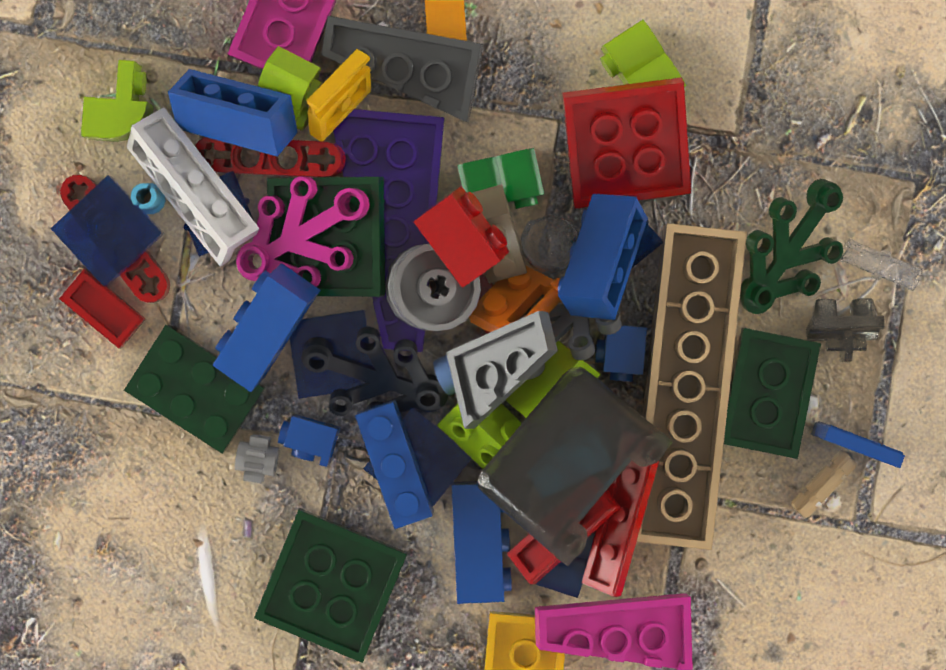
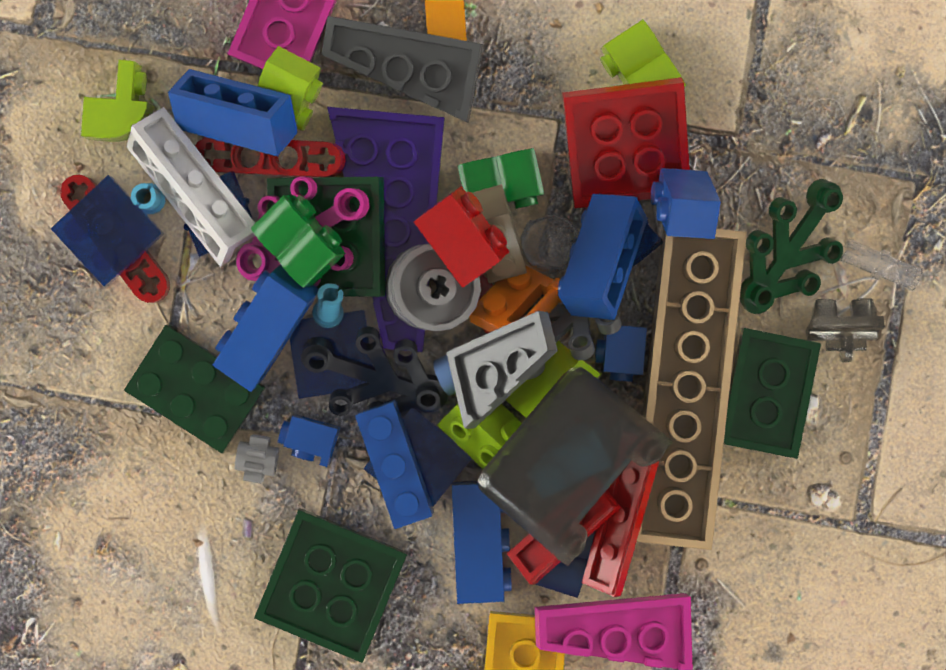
(102, 309): red tile -> none
(298, 239): none -> green brick
(328, 309): none -> medium azure pin
(339, 95): yellow plate -> none
(686, 203): none -> blue brick
(823, 483): tan axle -> none
(858, 444): blue tile -> none

